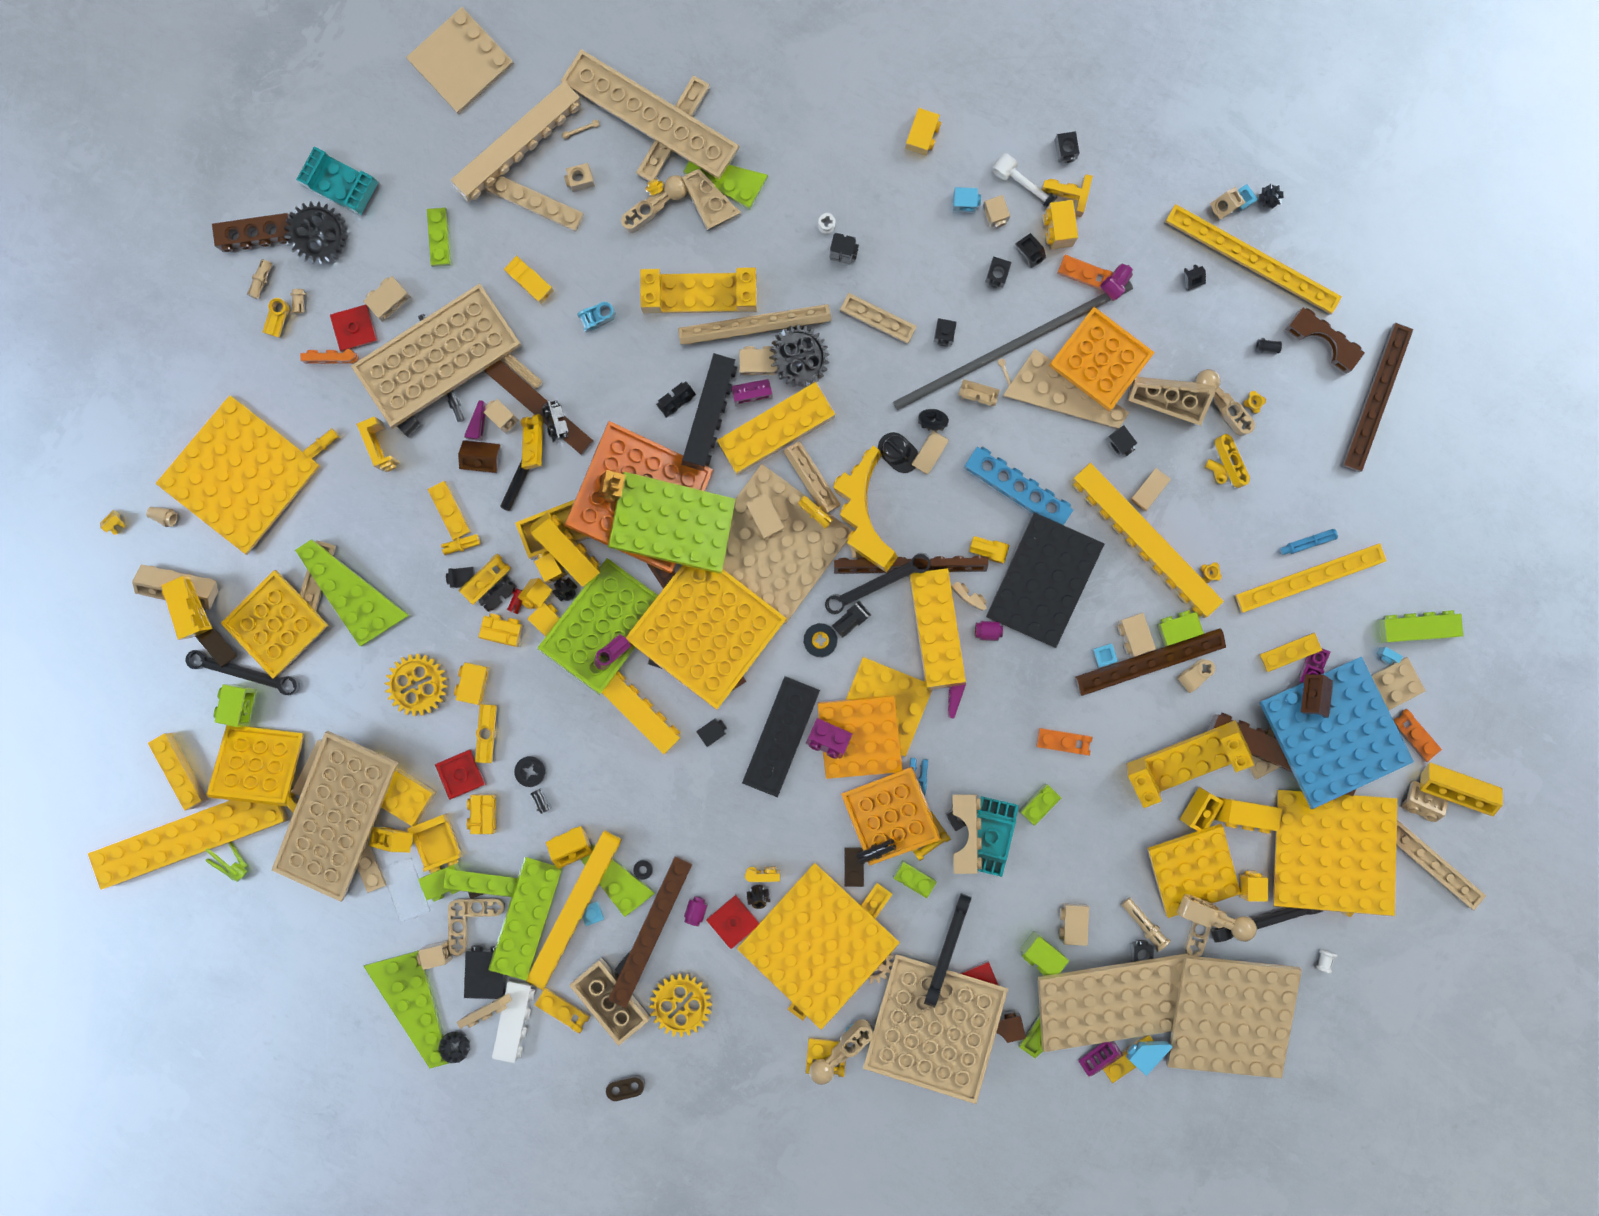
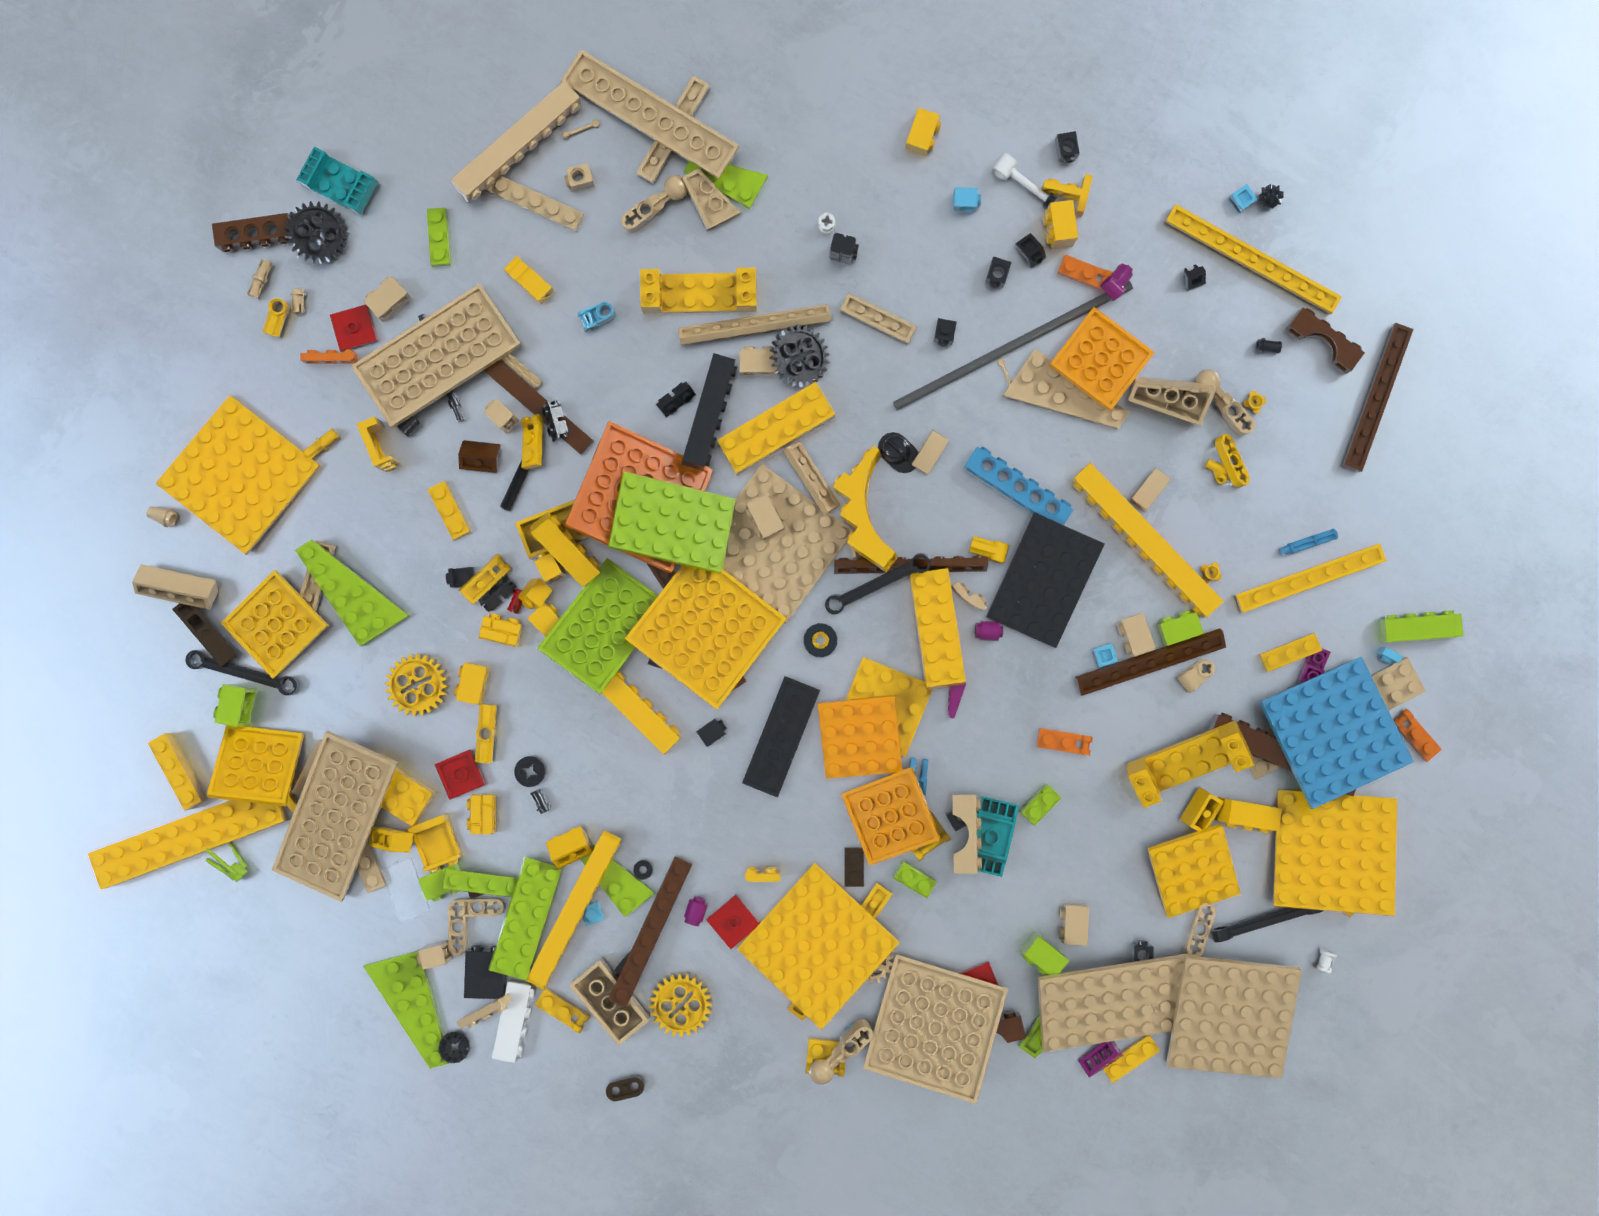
(110, 521): yellow tile -> none
(185, 608): yellow wedge -> none
(460, 60): tan plate -> none
(460, 544): yellow axle -> none
(476, 426): magenta slope -> none
(564, 589): black gear -> none
(611, 486): pearl gold brick -> none
(612, 651): magenta piece -> none
(654, 187): yellow plate -> none
(752, 391): magenta bracket -> none
(758, 896): black gear -> none
(815, 511): yellow axle -> none
(828, 739): magenta bracket -> none
(855, 616): black piece -> none
(876, 851): black pin -> none
(926, 416): black gear -> none
(947, 950): black piece -> none
(978, 392): tan hinge -> none
(996, 211): tan brick -> none
(1122, 441): black brick -> none
(1148, 1054): medium azure slope -> none
(1151, 932): tan pin -> none
(1209, 915): tan beam -> none
(1233, 200): tan brick -> none
(1253, 886): yellow brick -> none
(1317, 695): reddish brown panel -> none
(1424, 804): tan bracket -> none
(1438, 867): tan plate -> none
(1461, 789): yellow brick -> none

